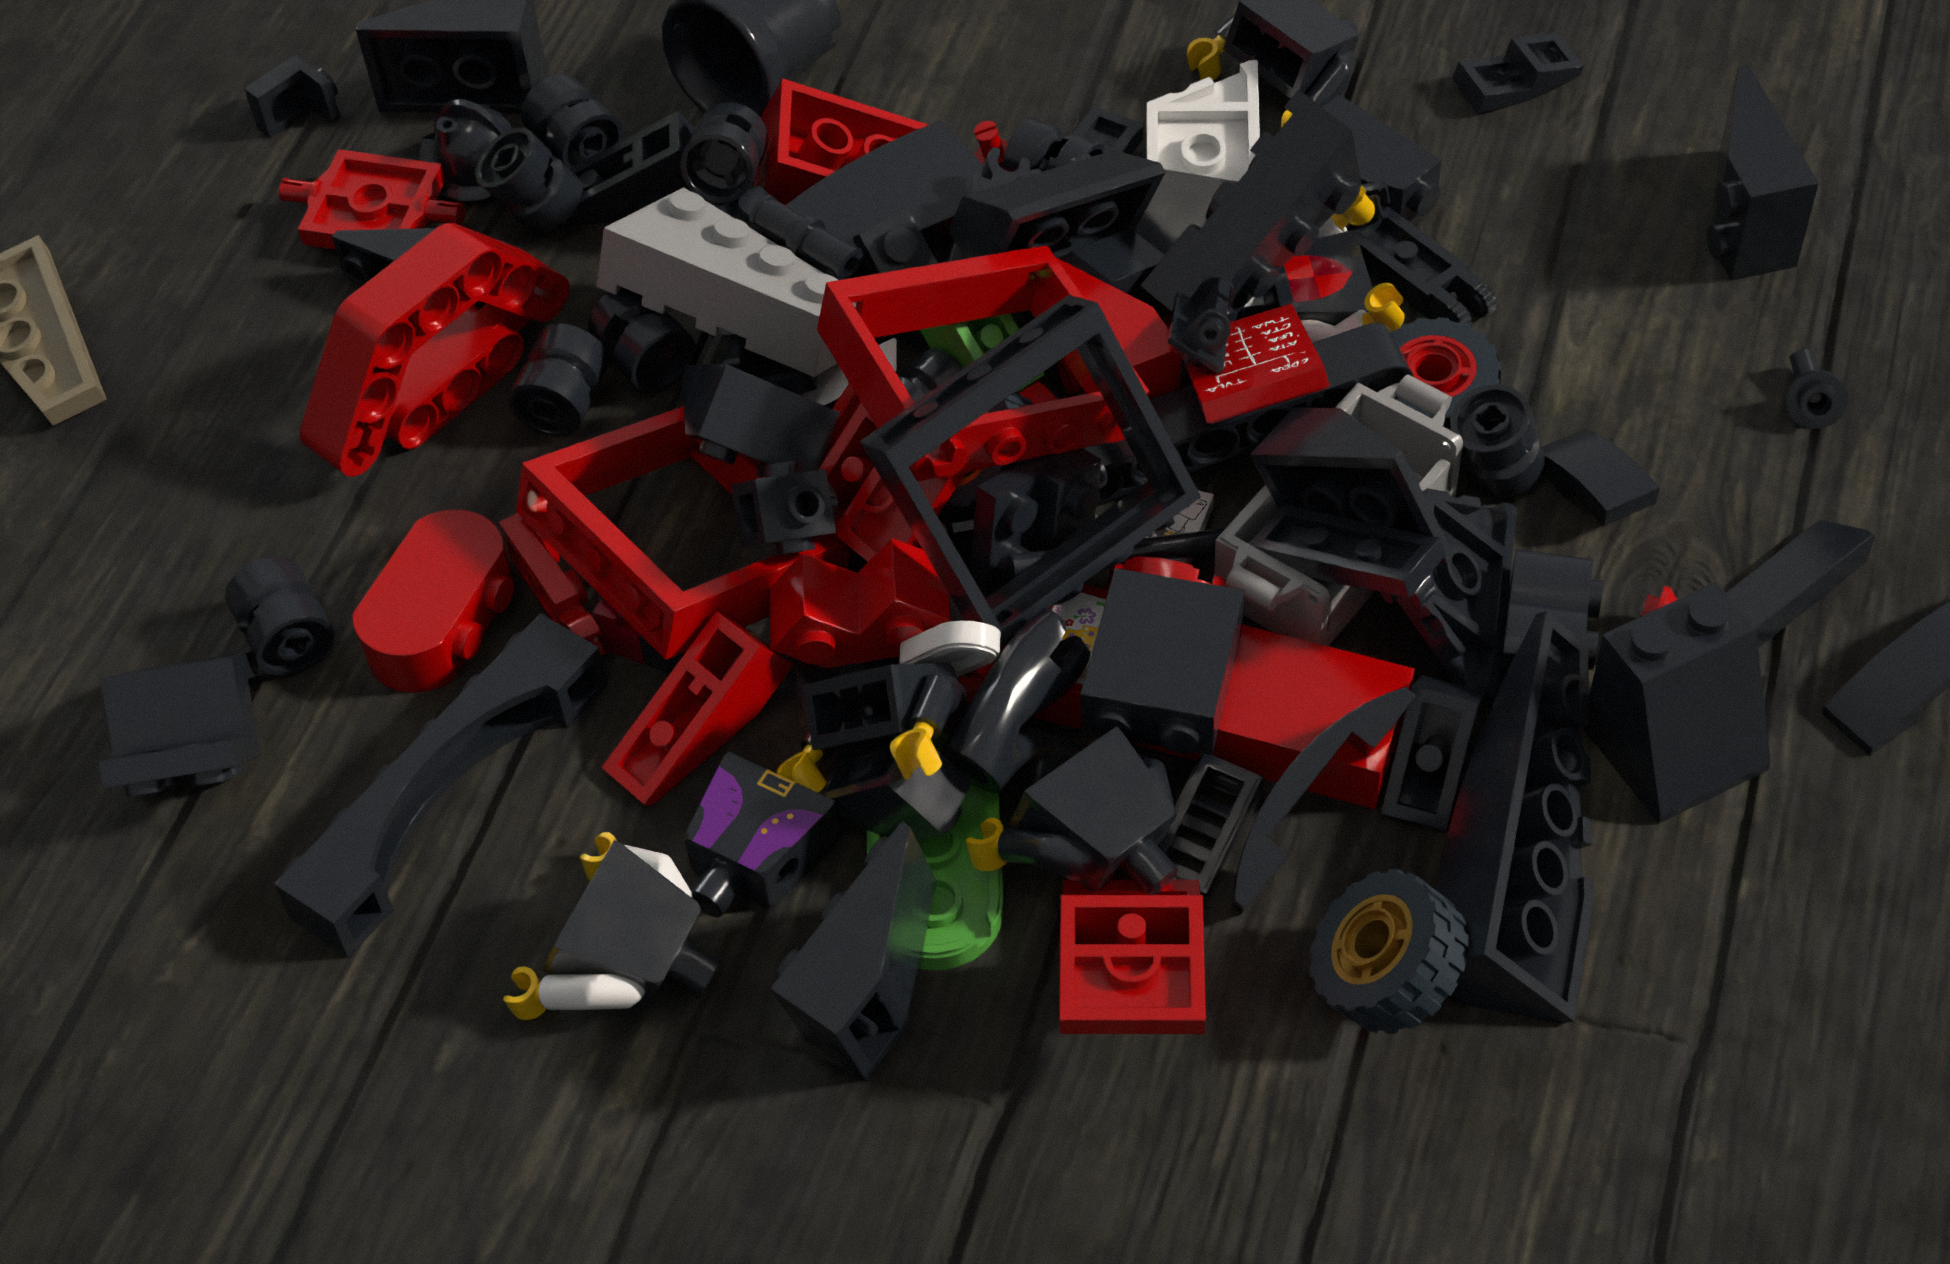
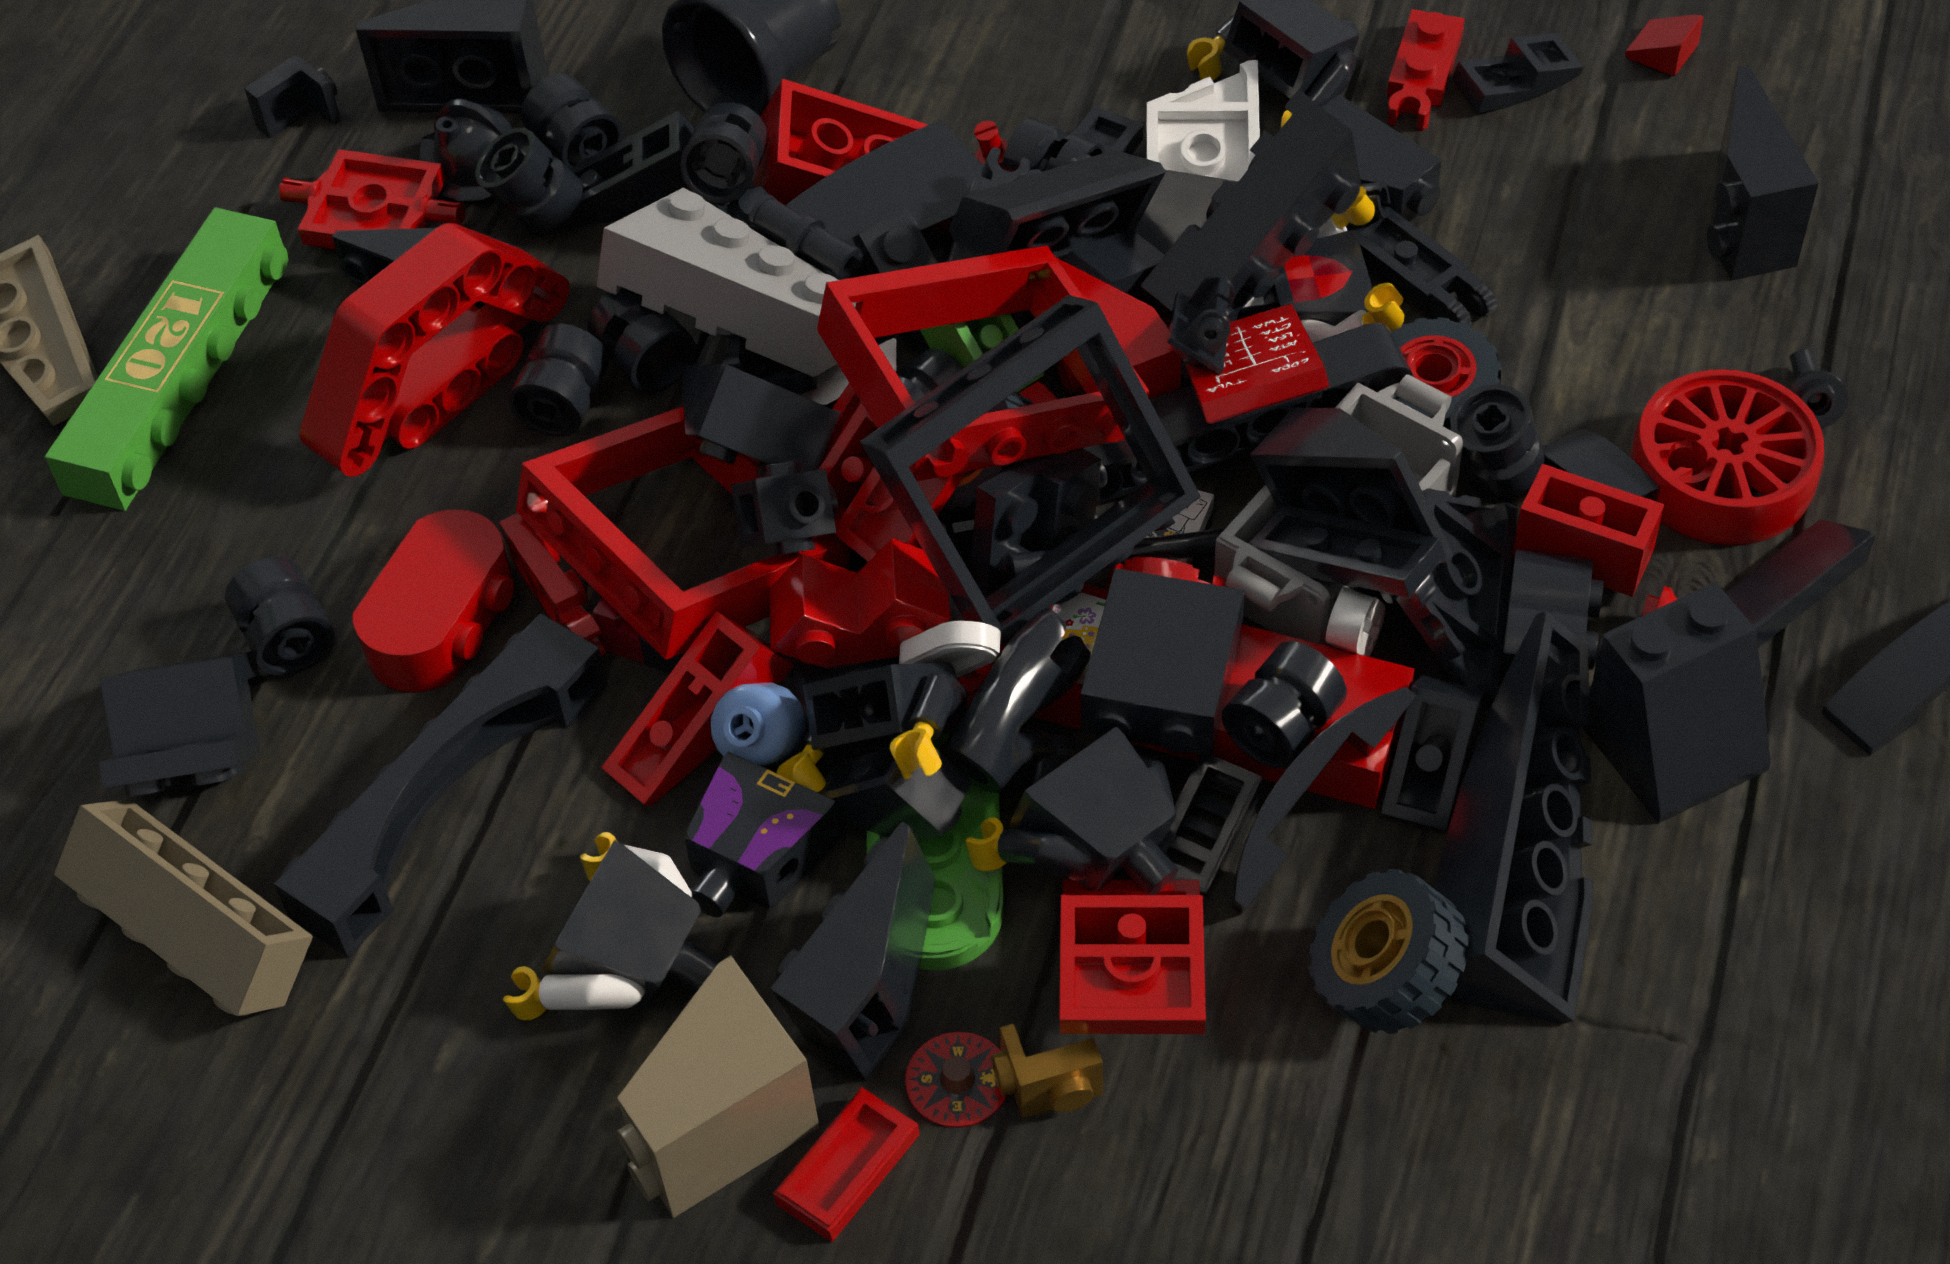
(167, 360): none -> bright green brick
(183, 907): none -> dark tan brick
(715, 1095): none -> dark tan slope
(759, 723): none -> medium blue head
(846, 1164): none -> red tile
(954, 1080): none -> piece
(1048, 1080): none -> pearl gold bracket
(1284, 704): none -> black wheel
(1355, 622): none -> white beam
(1423, 65): none -> red plate
(1590, 521): none -> red brick
(1666, 43): none -> red slope
(1729, 434): none -> red piece

